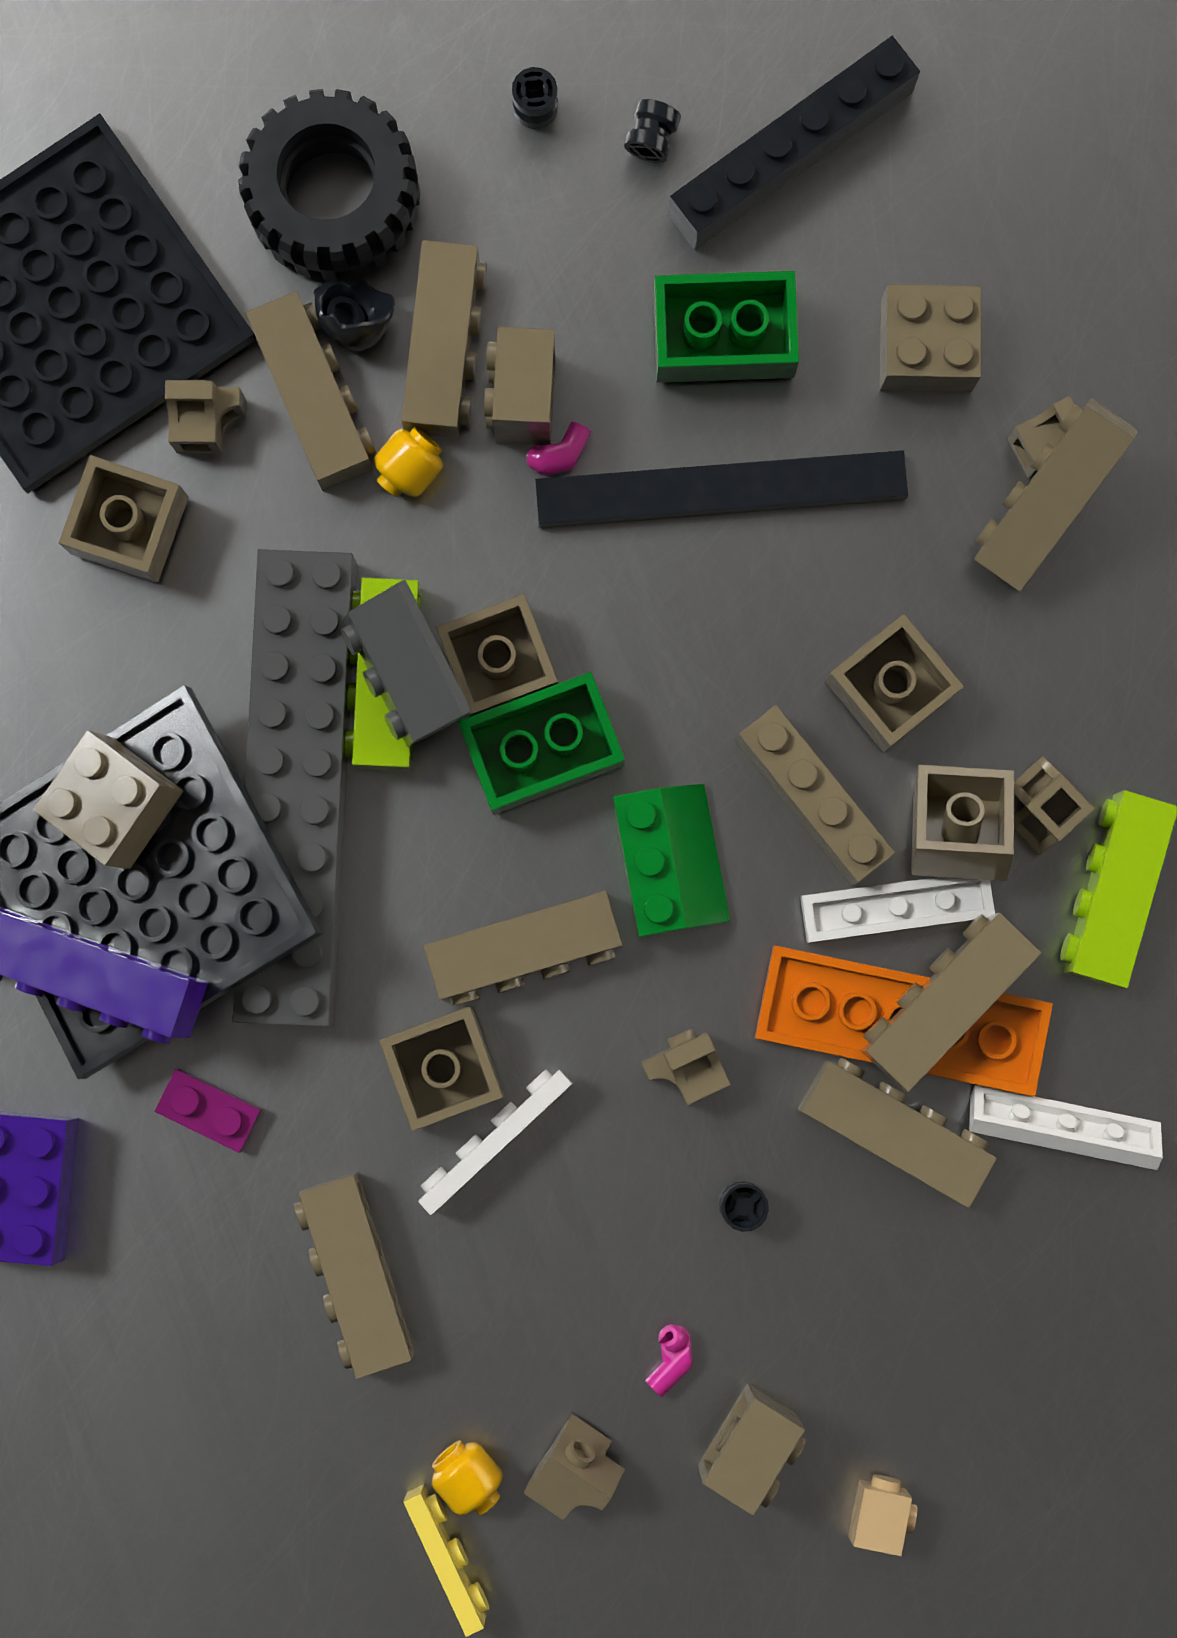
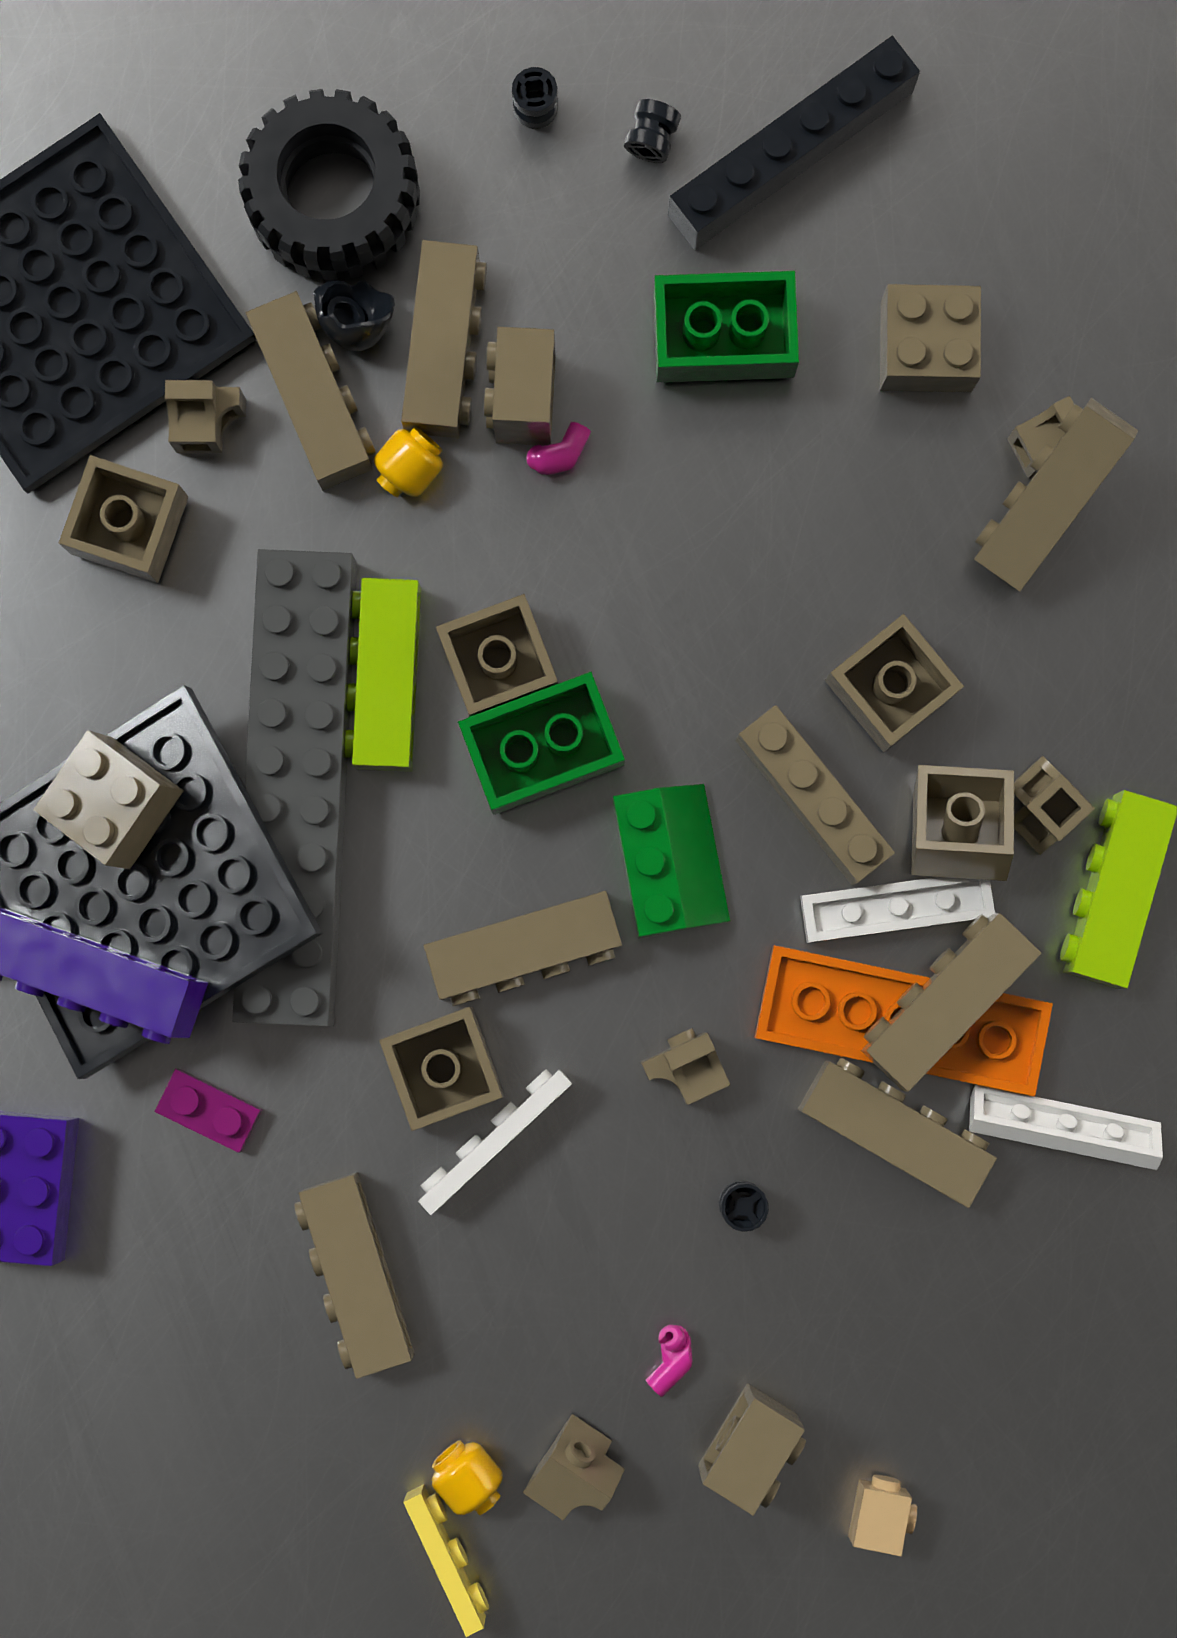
(404, 665): dark grey slope -> none
(721, 488): black tile -> none

